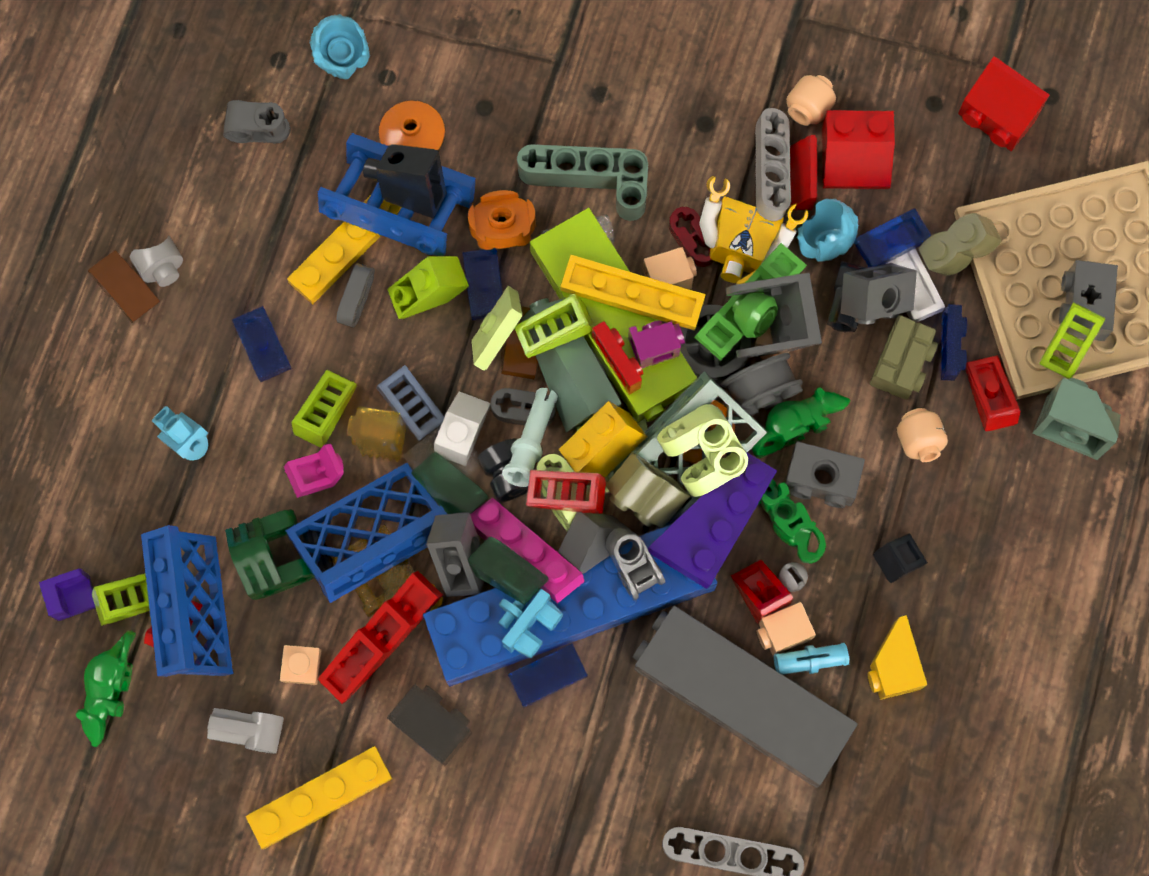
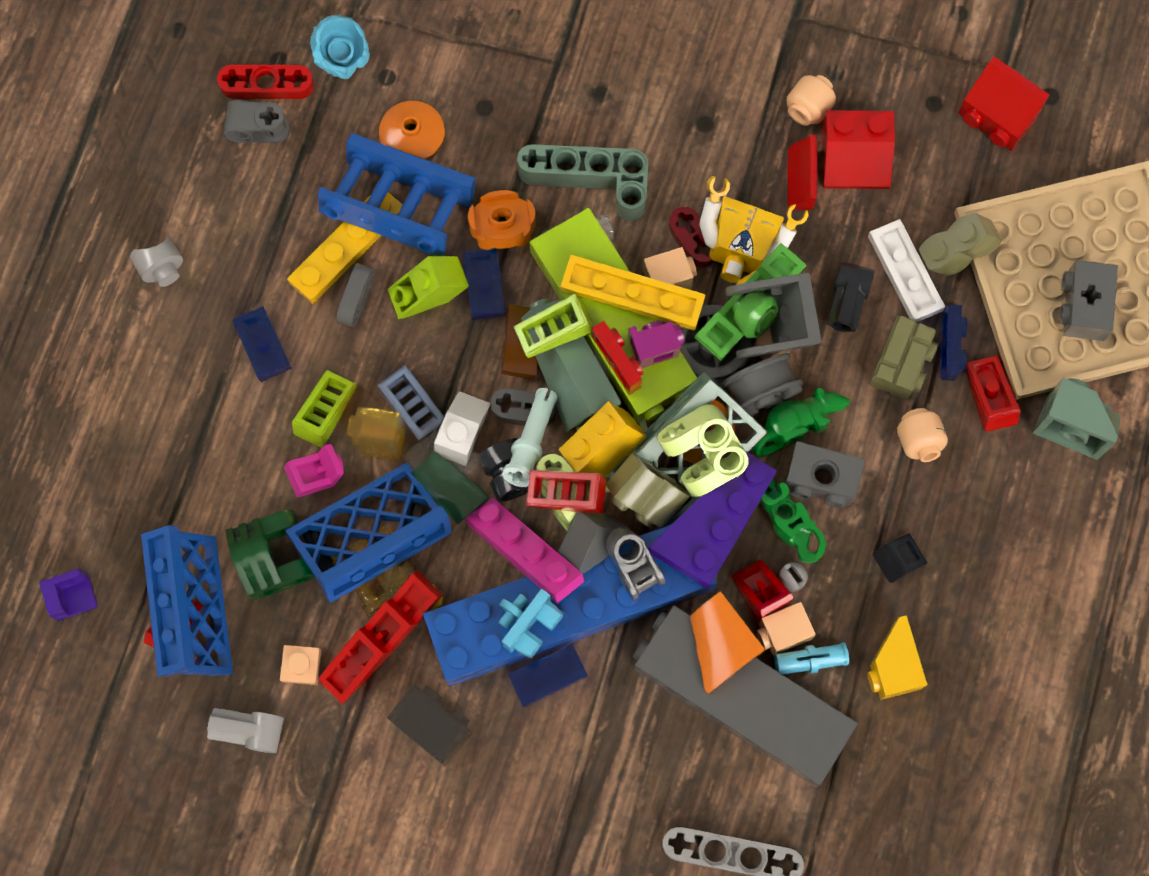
(104, 680): green animal -> none
(114, 588): lime slope -> none
(123, 286): reddish brown slope -> none
(181, 434): medium azure hips -> none
(276, 91): none -> red beam
(318, 797): yellow plate -> none
(409, 178): black torso -> none
(450, 546): dark grey brick -> none
(496, 328): yellowish green plate -> none
(506, 570): clear green slope -> none
(722, 641): none -> orange slope
(770, 163): light grey beam -> none
(828, 231): medium azure hair -> none
(878, 292): dark grey brick -> none
(892, 239): clear blue plate -> none
(1059, 365): lime slope -> none

